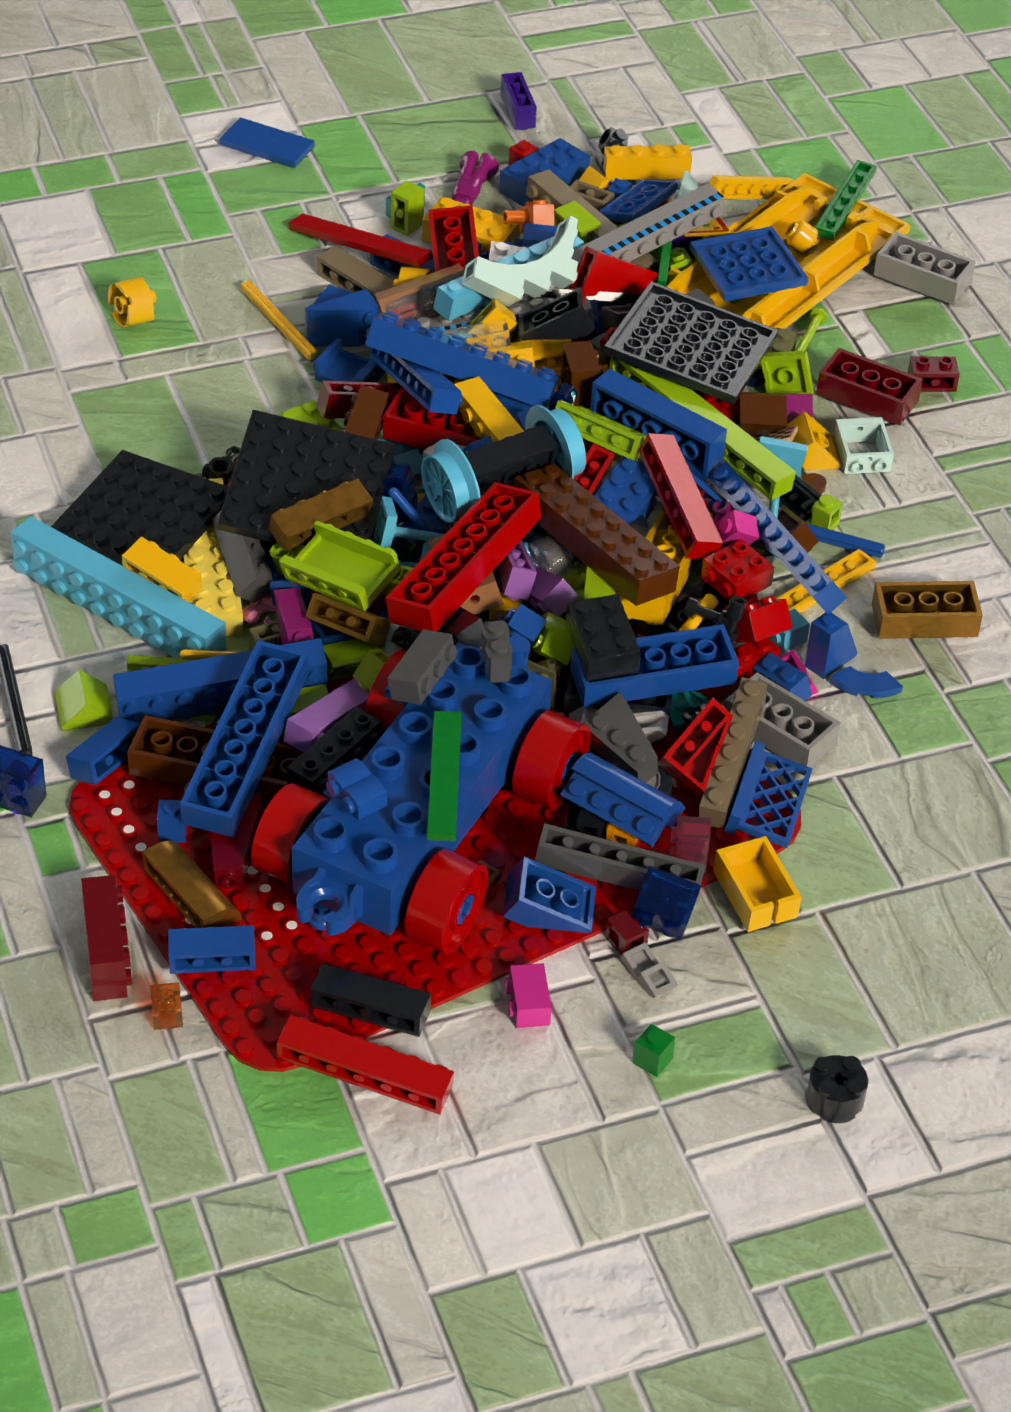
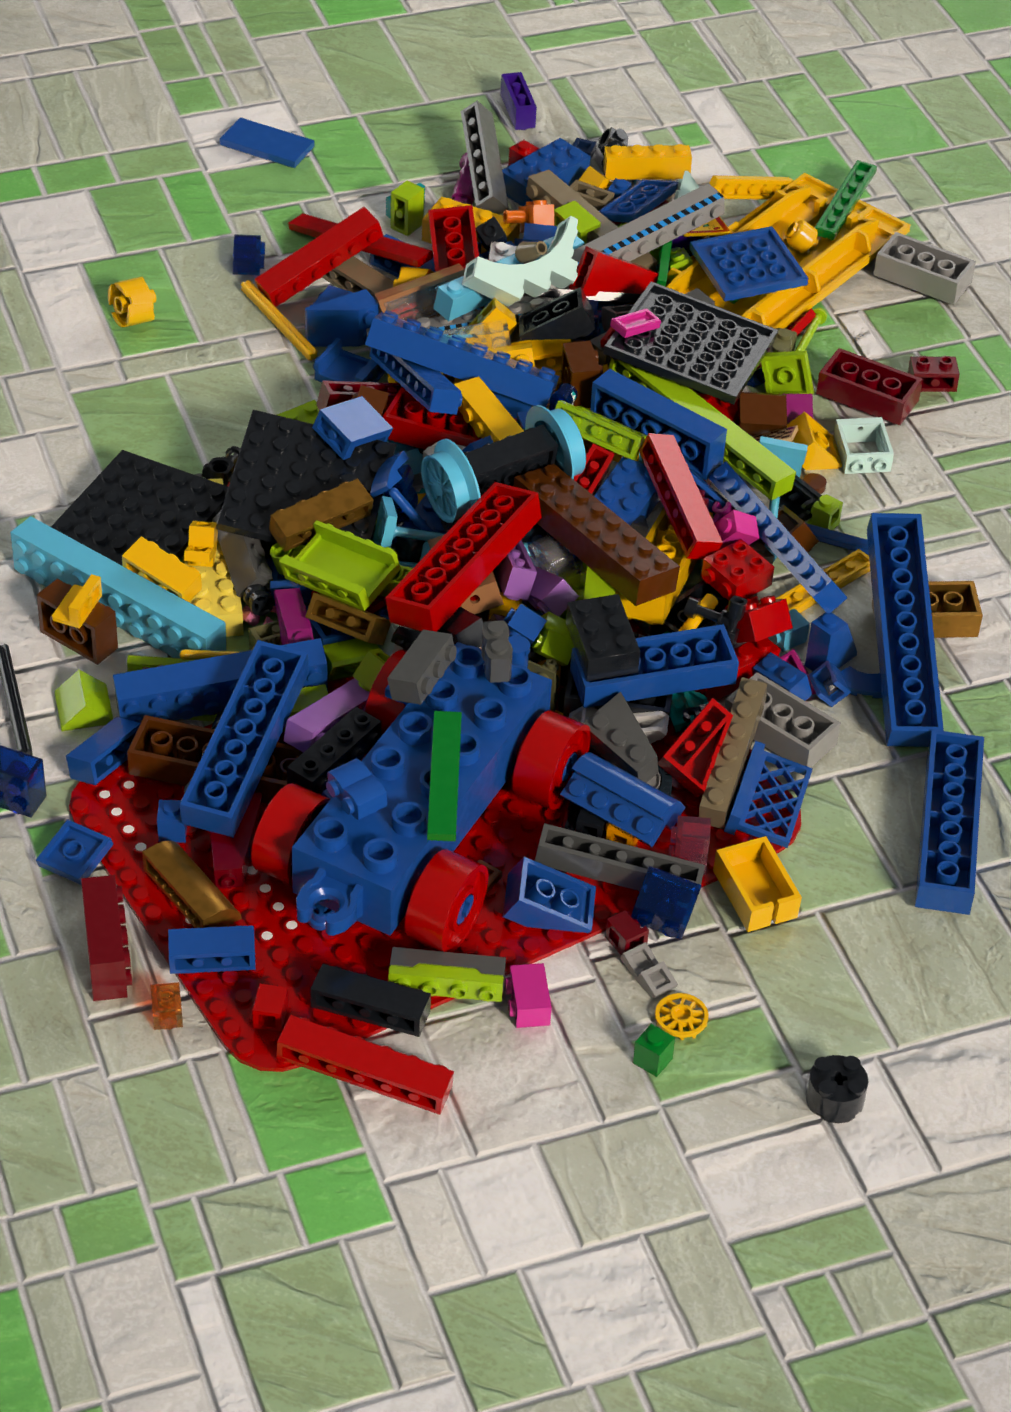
(74, 852): none -> blue plate
(79, 602): none -> yellow panel
(95, 637): none -> reddish brown brick
(202, 544): none -> yellow brick
(248, 254): none -> clear blue brick
(262, 605): none -> black wheel
(270, 1007): none -> red brick
(319, 256): none -> red brick
(351, 425): none -> panel
(387, 474): none -> blue slope
(449, 973): none -> lime piece
(484, 158): none -> dark grey brick
(490, 232): none -> black brick
(530, 251): none -> dark tan cone
(586, 146): none -> dark blue plate
(635, 323): none -> dark pink tile
(681, 1015): none -> yellow wheel
(802, 321): none -> red tile
(829, 683): none -> blue window
(904, 629): none -> blue brick
(950, 822): none -> blue brick

